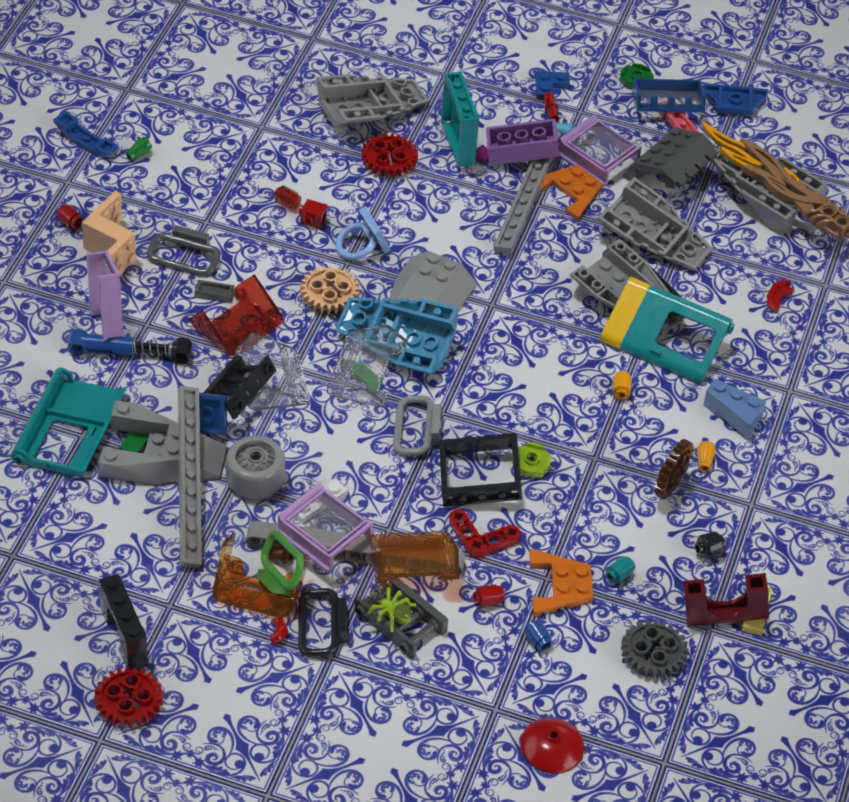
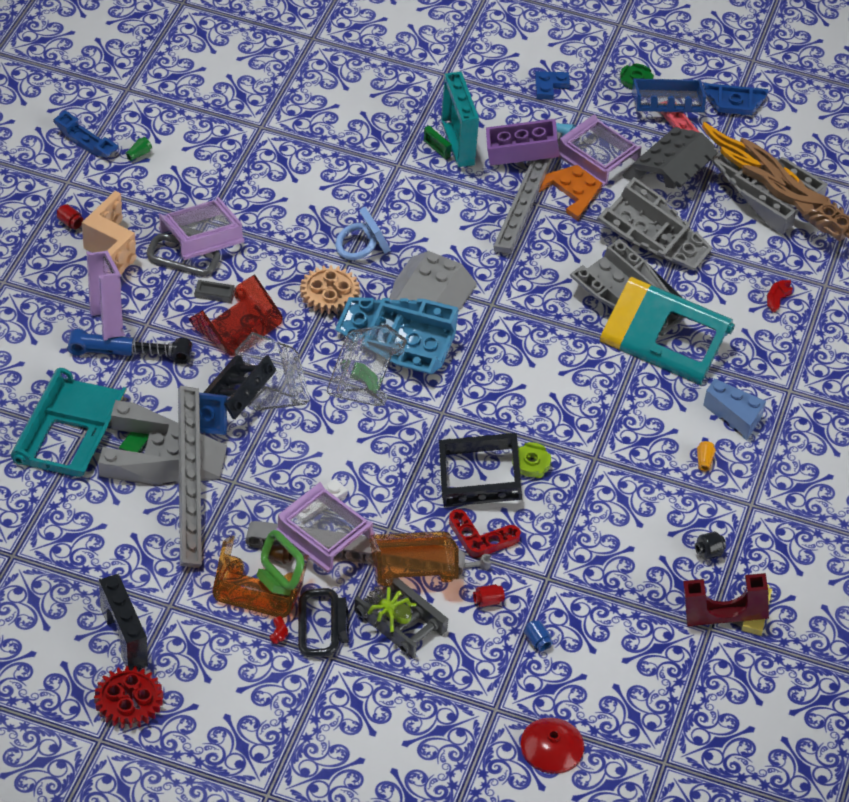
(203, 228): none -> lavender piece
(255, 467): light grey wheel -> none
(287, 197): clear red brick -> none
(313, 213): red brick -> none
(367, 100): light grey wedge -> none
(402, 153): red gear -> none
(433, 425): light grey bar -> none
(437, 142): none -> green tile
(482, 155): magenta tile -> none
(483, 563): none -> light grey hand
(551, 106): red pin -> none
(570, 582): orange wing -> none
(620, 570): teal brick -> none
(622, 385): light orange brick -> none
(644, 639): dark grey gear -> none
(674, 469): reddish brown gear -> none

